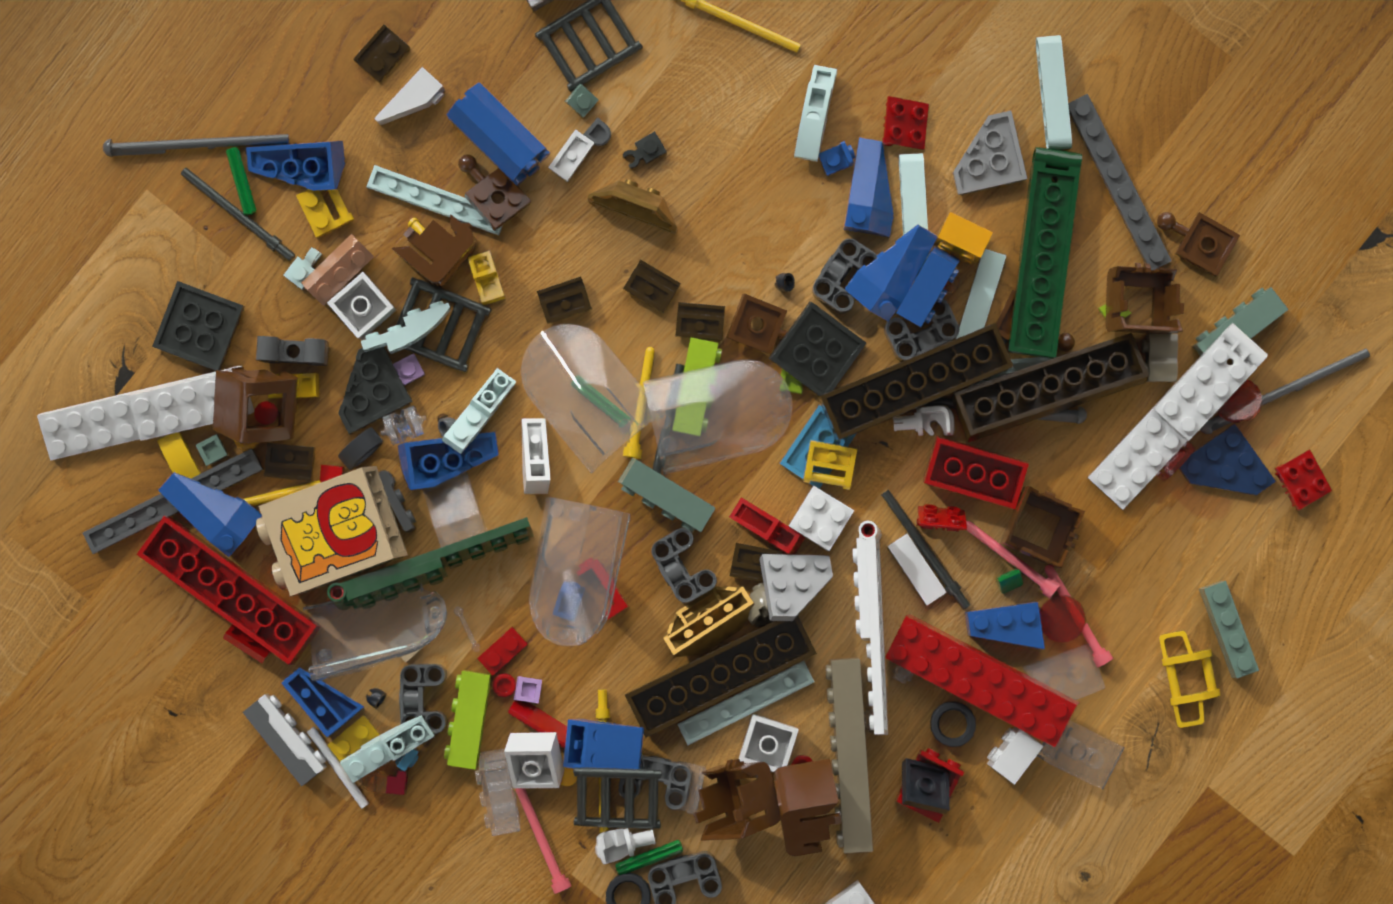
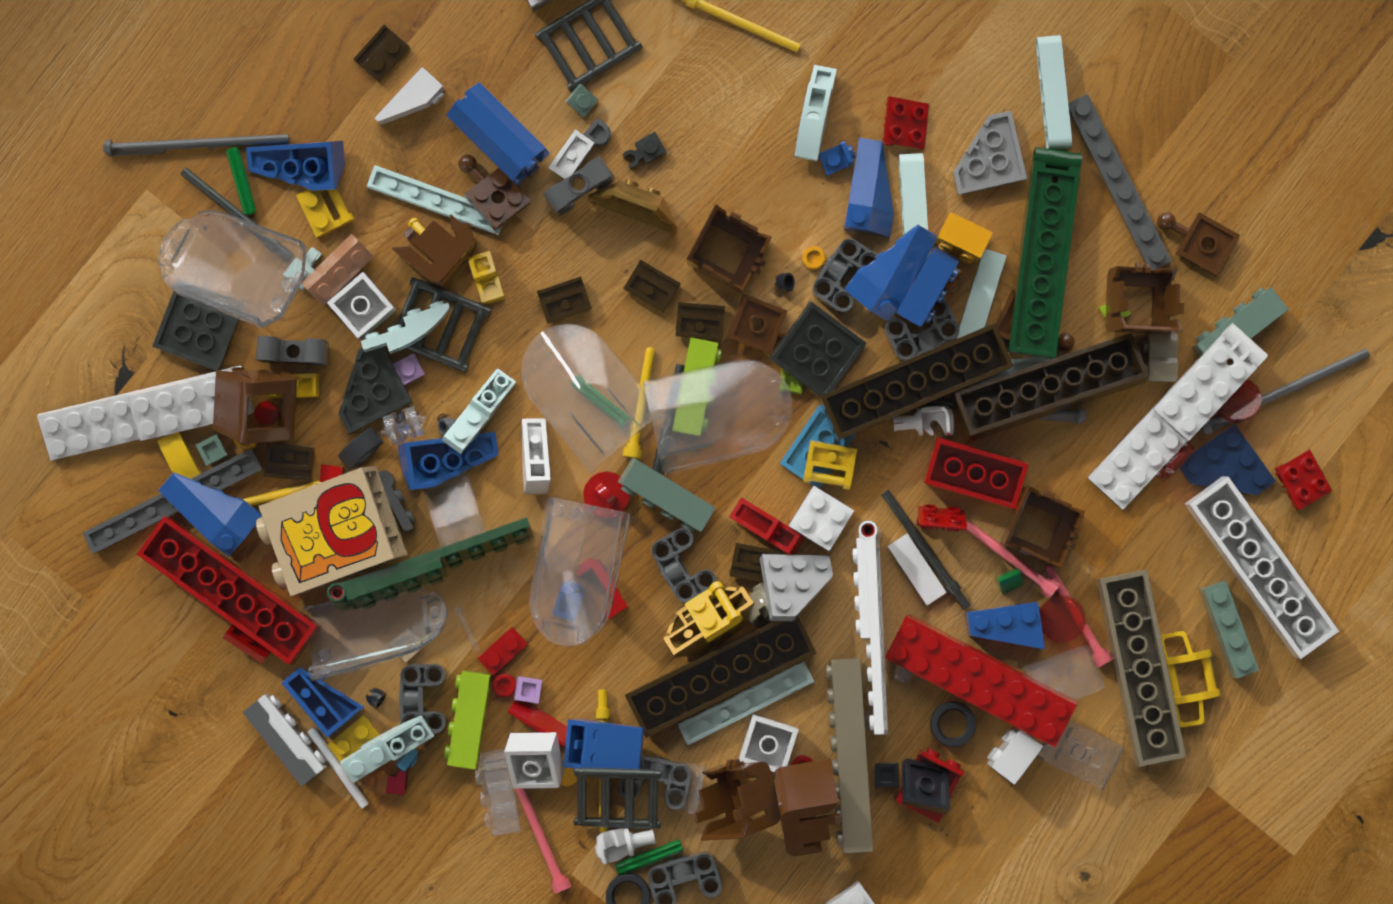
(233, 266): none -> clear windscreen
(562, 195): none -> dark grey beam
(605, 492): none -> red tile
(706, 615): none -> yellow plate
(741, 229): none -> reddish brown piece
(813, 258): none -> light orange tile
(886, 774): none -> black plate
(1141, 668): none -> dark tan brick
(1261, 567): none -> white brick

